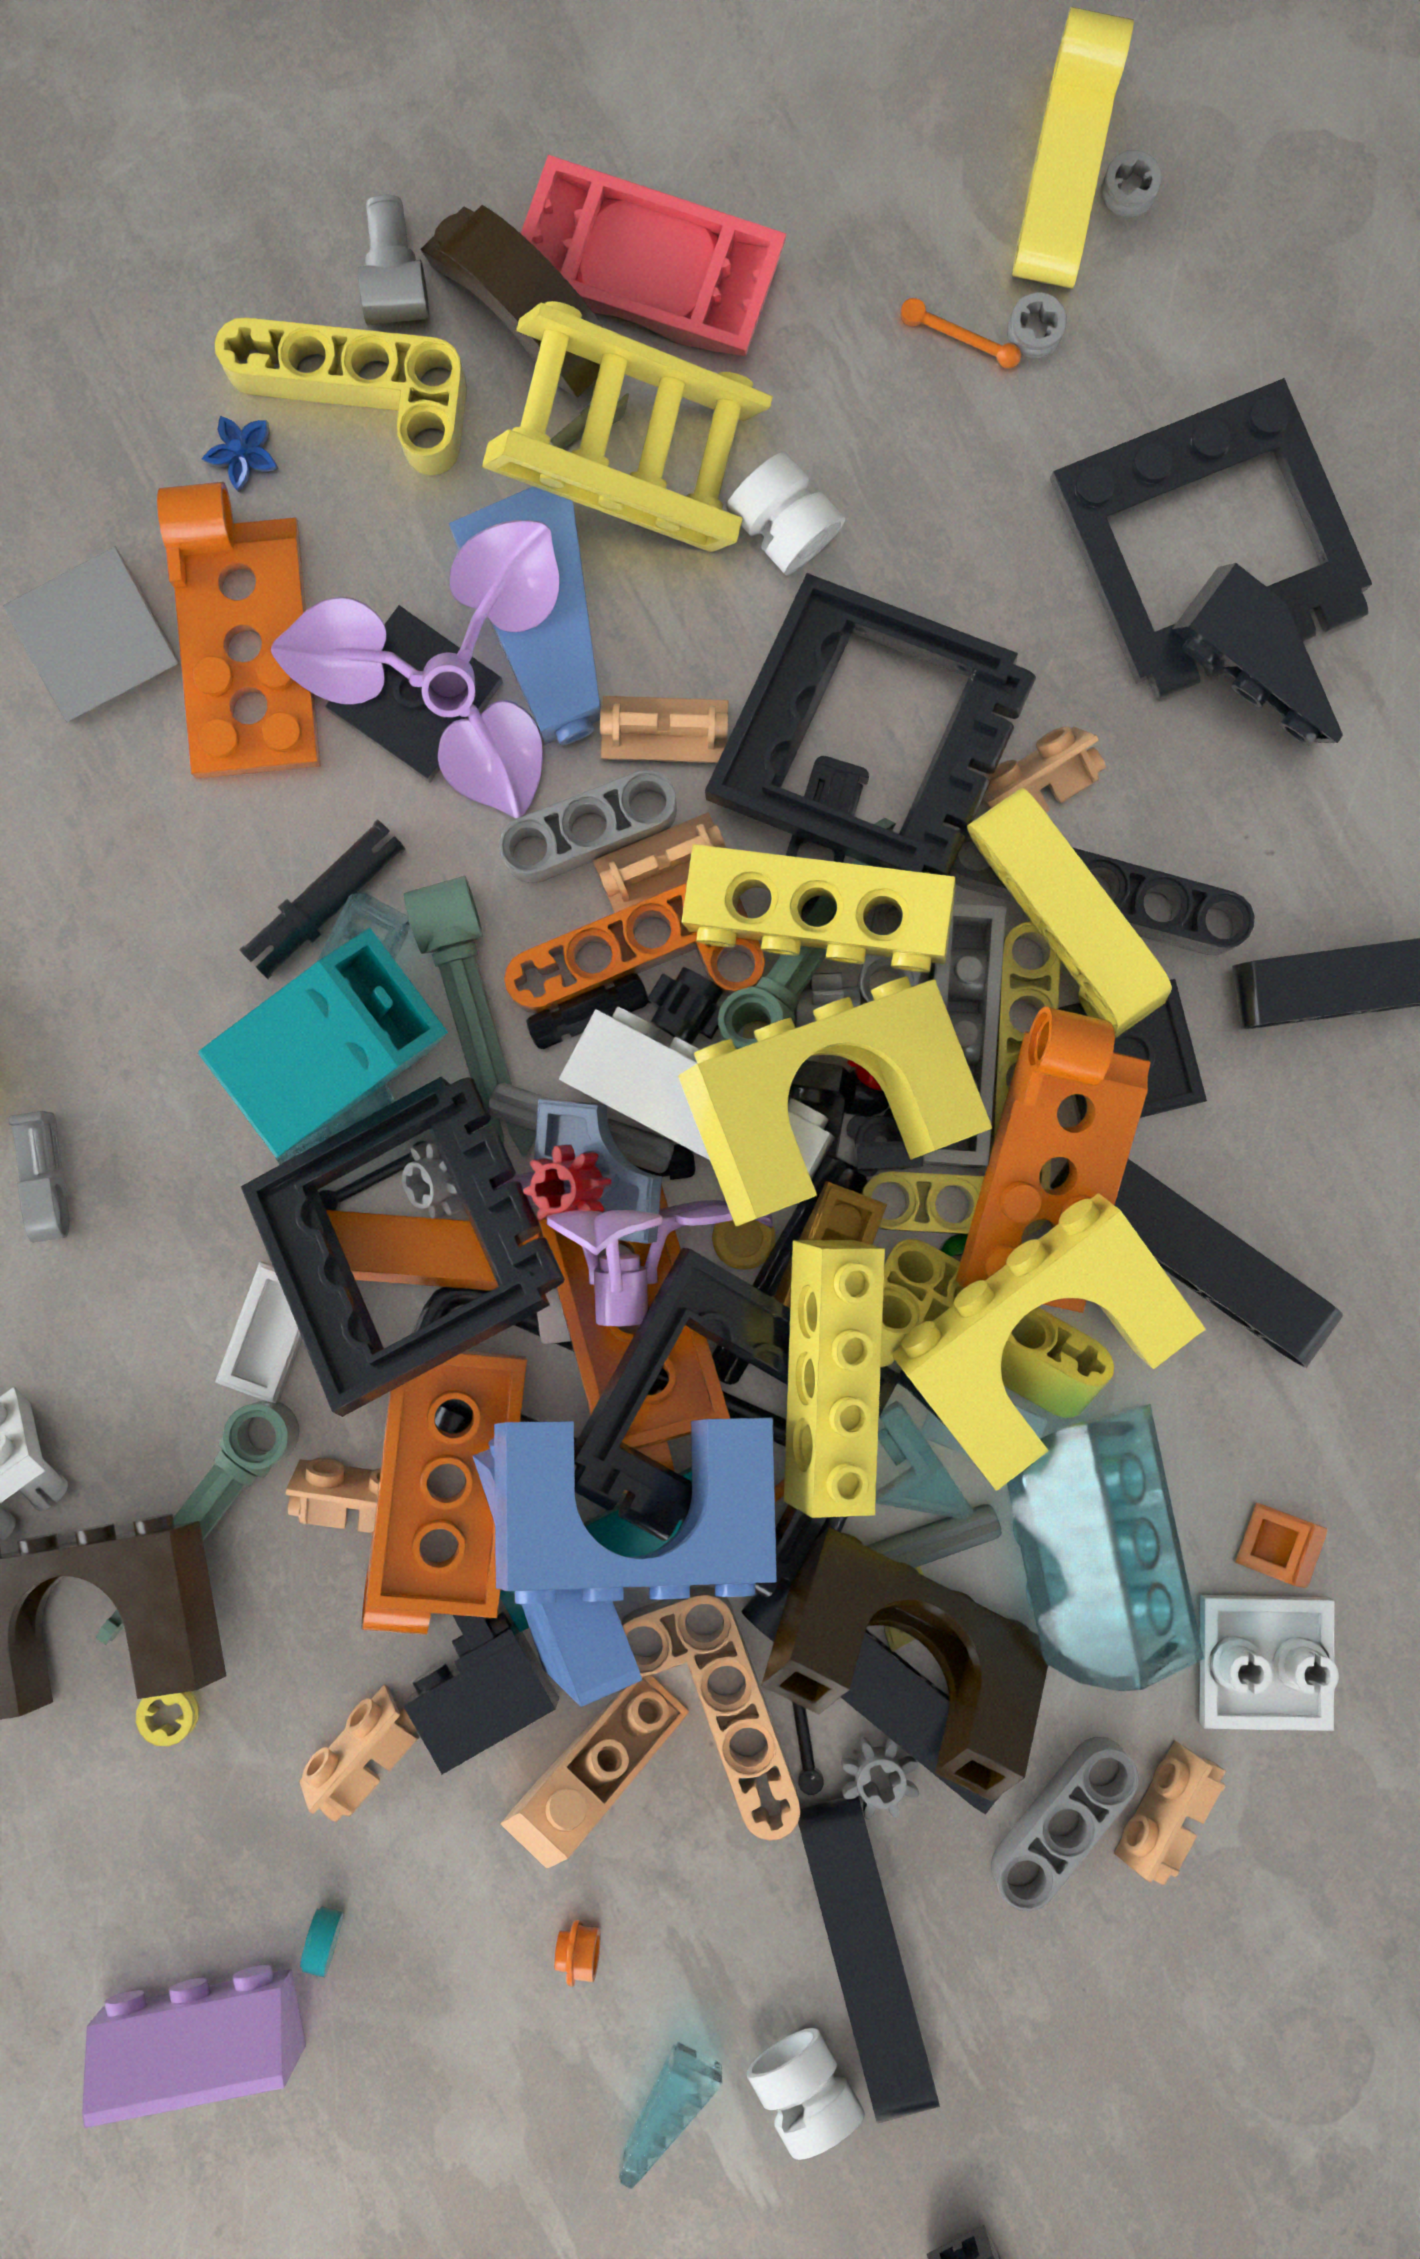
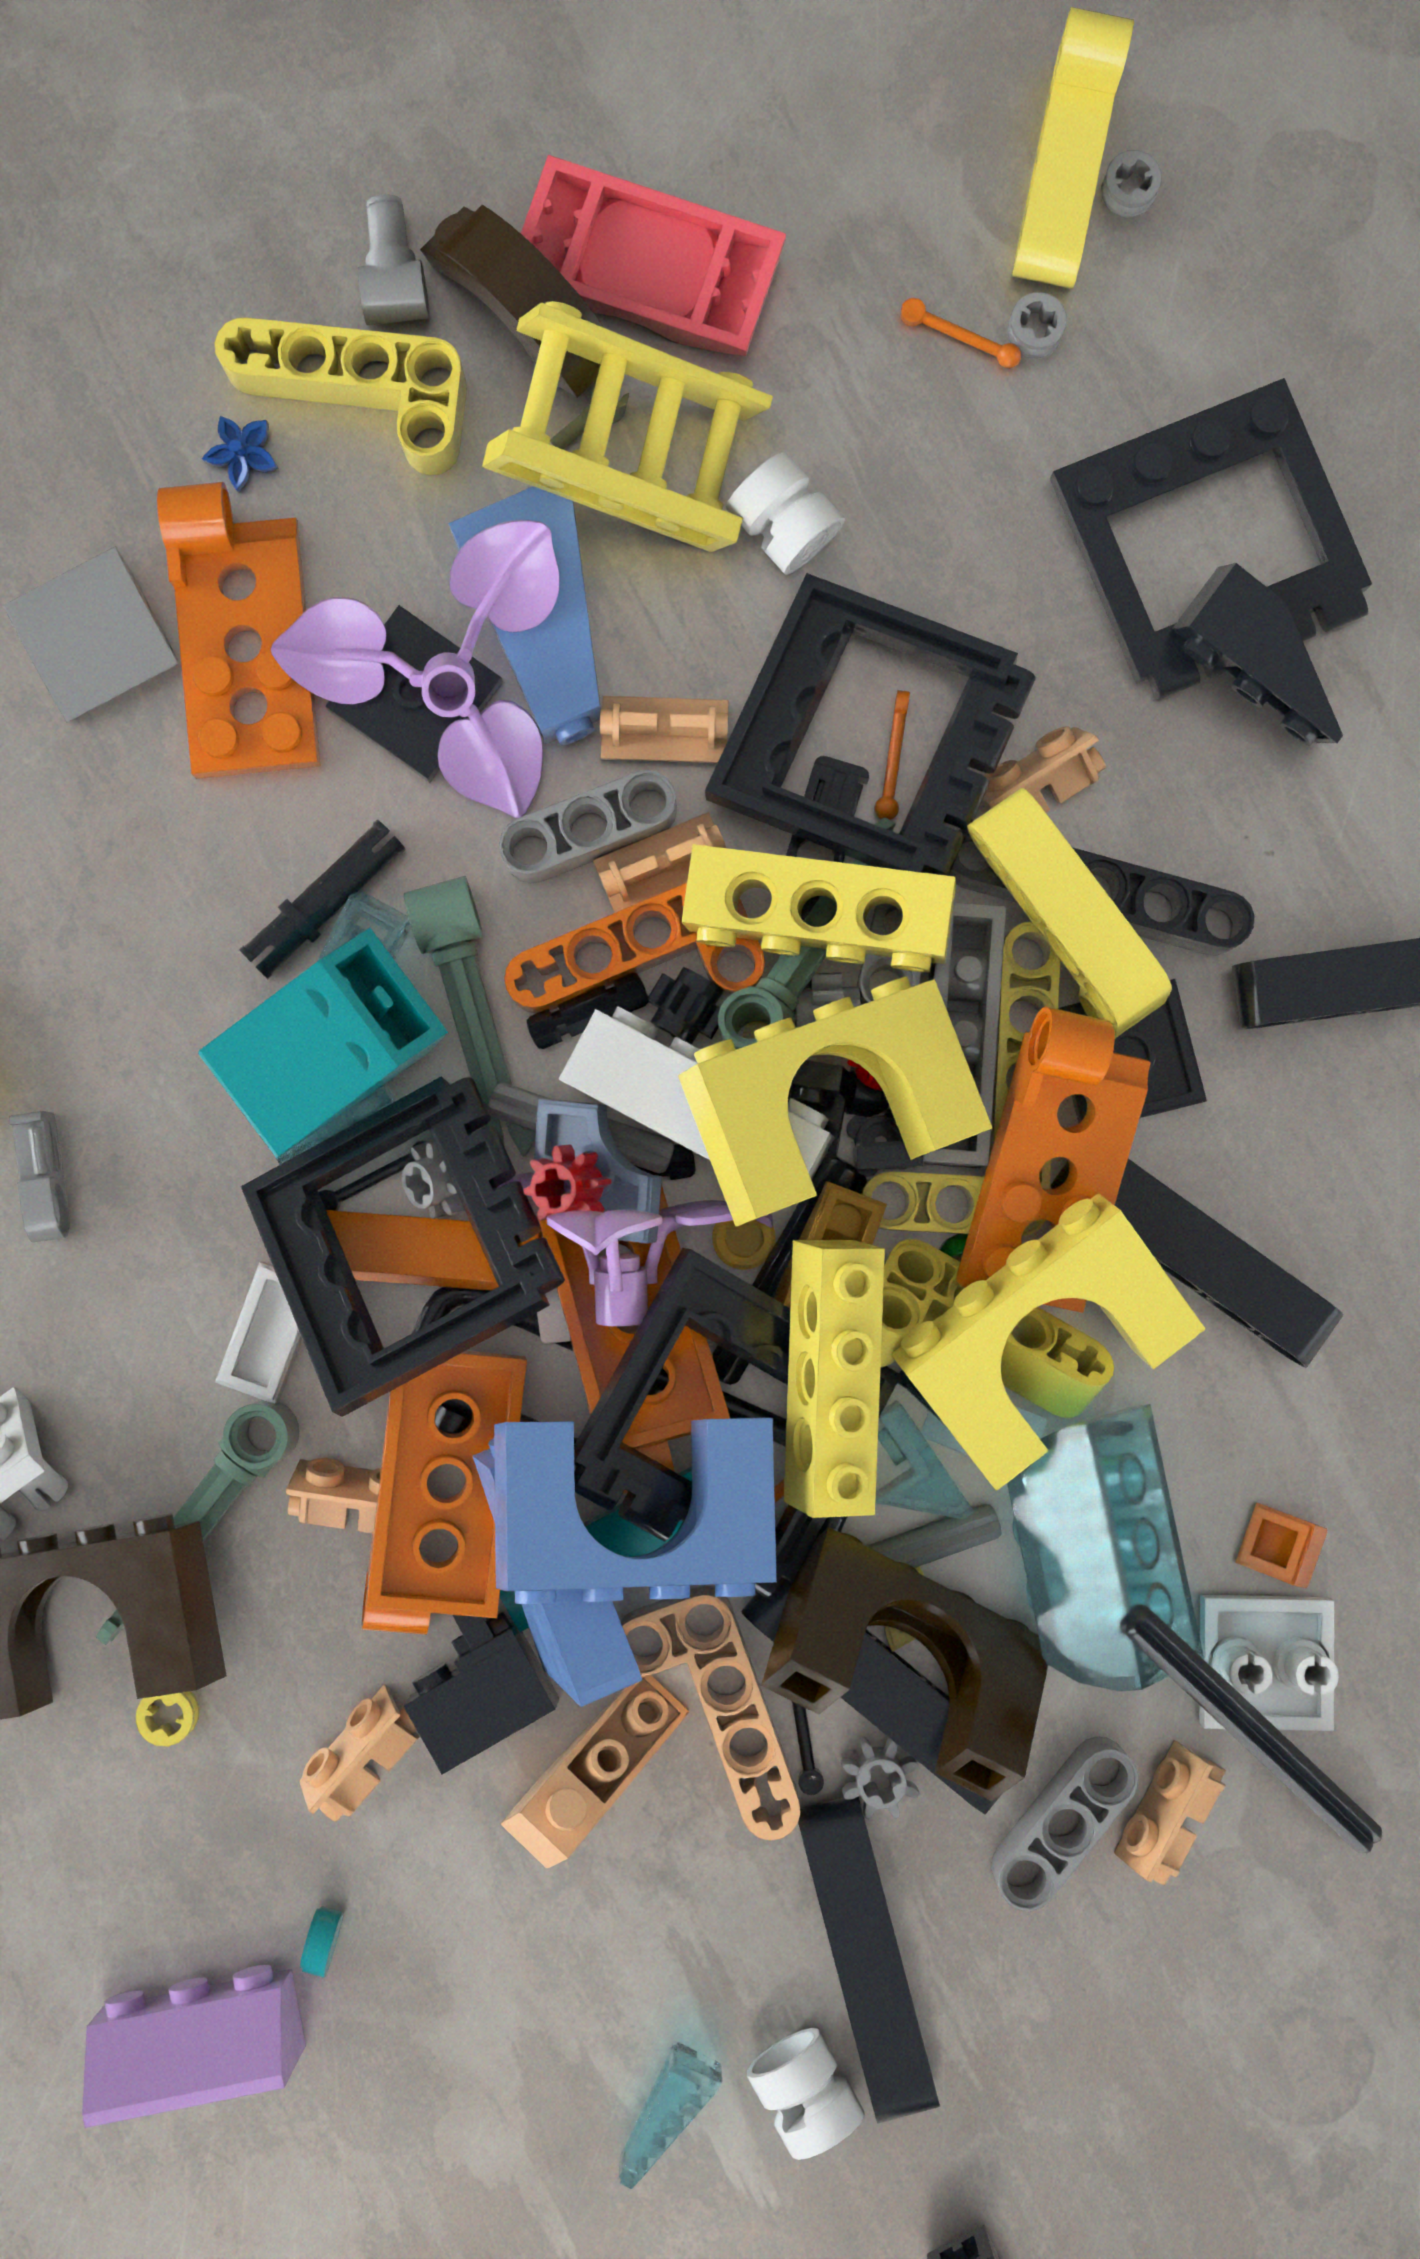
(578, 1953): orange plate -> none
(887, 806): none -> orange hinge
(1250, 1727): none -> black axle

